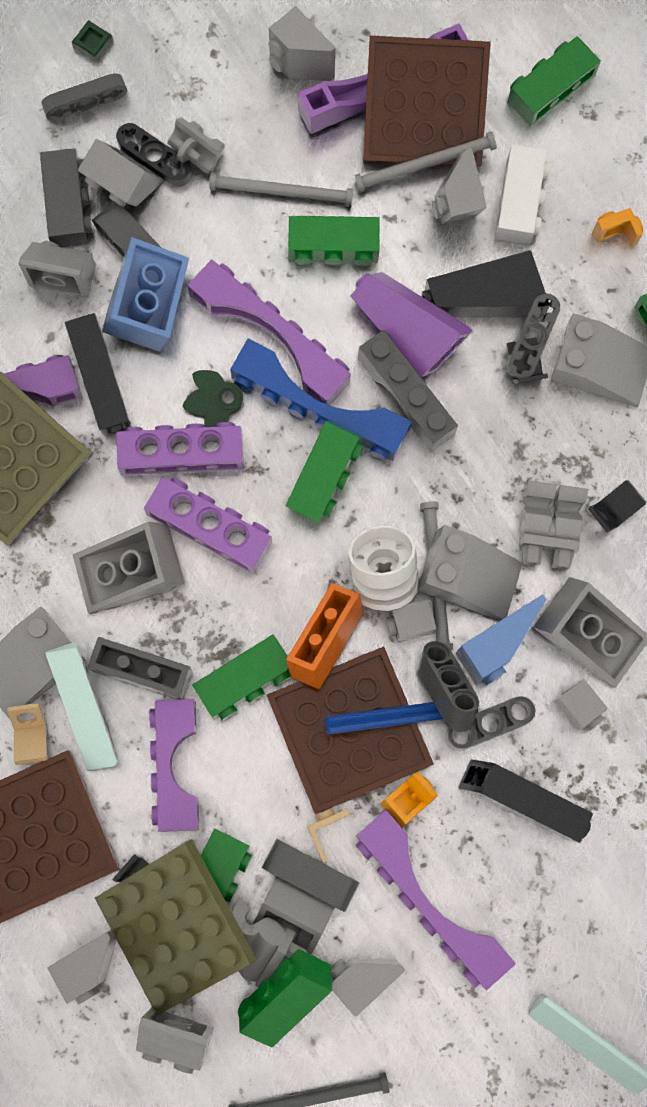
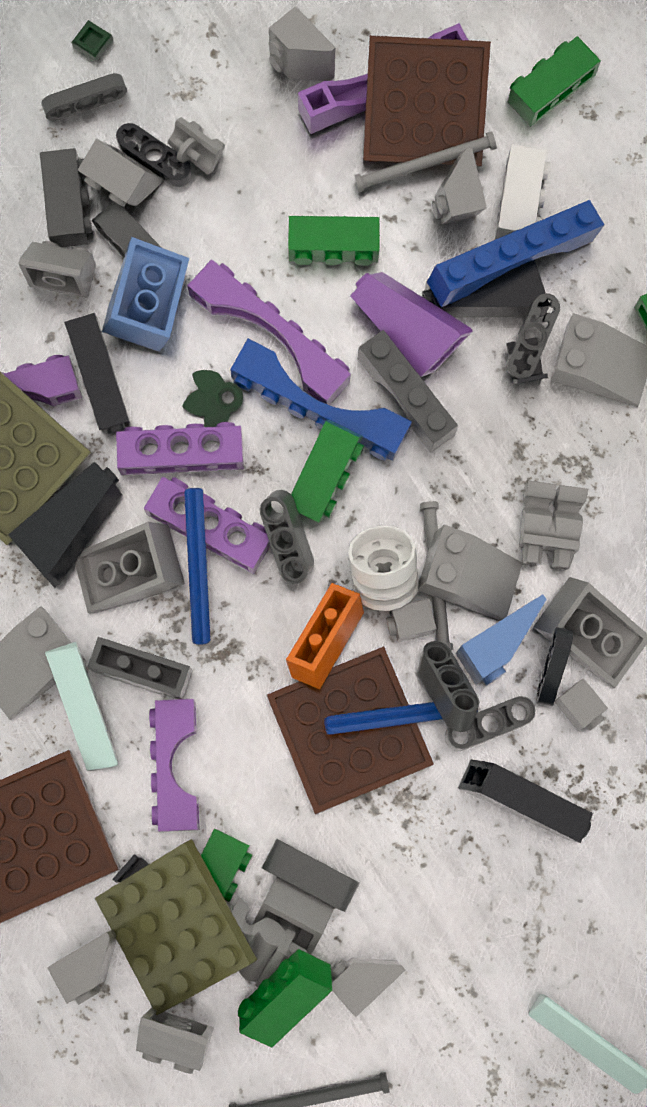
(29, 735): tan bracket -> none
(67, 522): none -> black slope
(197, 565): none -> blue axle
(243, 678): green brick -> none
(281, 189): light grey bar -> none
(287, 551): none -> dark grey beam
(323, 820): tan bracket -> none
(409, 799): light orange bracket -> none
(477, 267): none -> blue arch
(479, 953): medium lavender arch -> none
(554, 666): none -> black beam
(616, 223): light orange bracket -> none
(617, 506): black bracket -> none

